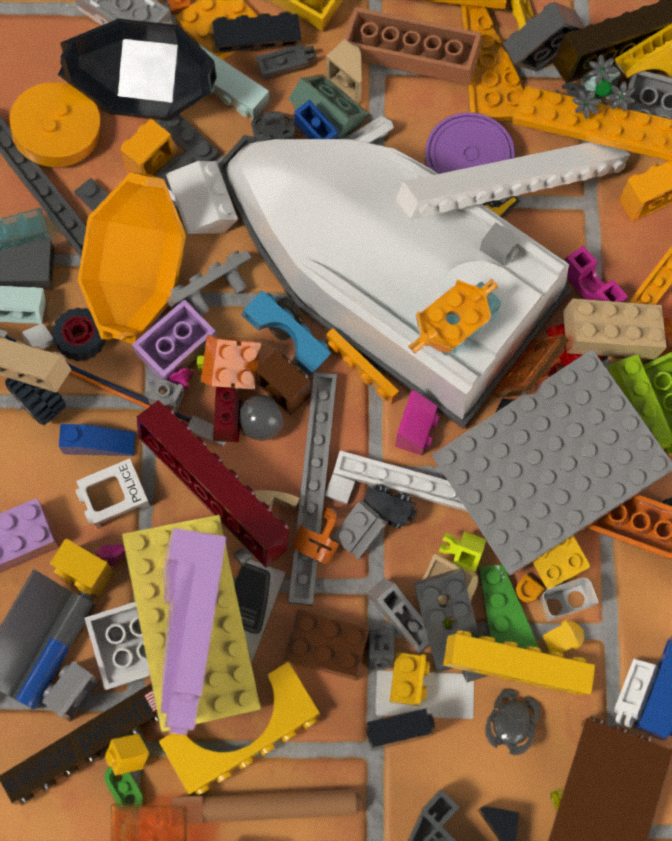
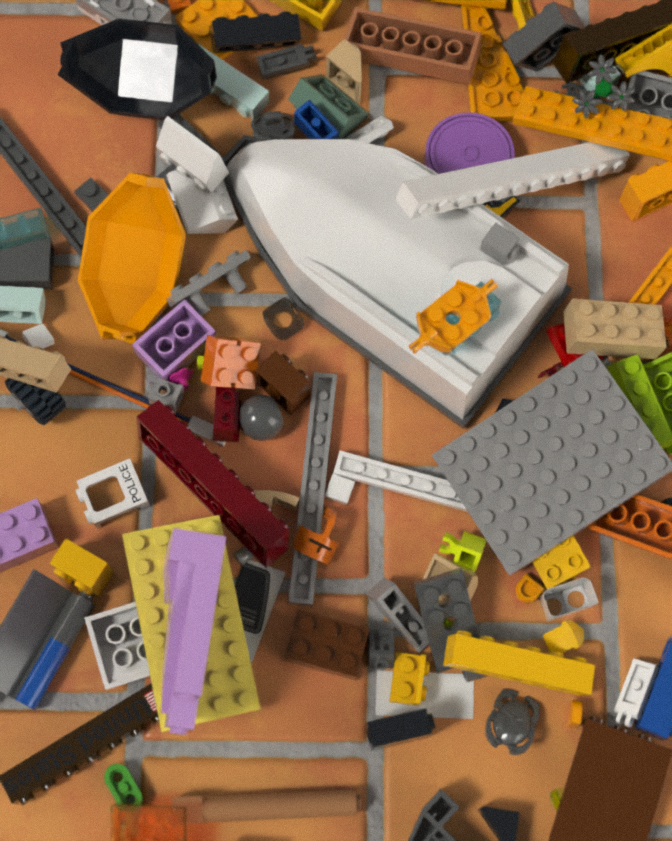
(54, 124): light orange brick -> none
(70, 691): light grey slope -> none
(77, 347): black wheel -> none
(95, 440): blue slope -> none
(111, 553): dark pink plant -> none
(126, 754): yellow brick -> none
(147, 149): light orange brick -> none
(190, 156): none -> white slope
(201, 767): yellow arch -> none
(265, 313): dark azure arch -> none
(359, 529): light grey plate -> none
(366, 371): light orange plate -> none
(396, 509): black brick -> none
(416, 424): dark pink slope -> none
(503, 610): bright green wing -> none
(531, 366): clear orange plate -> none
(575, 714): none -> light orange tile
(586, 281): dark pink arch -> none

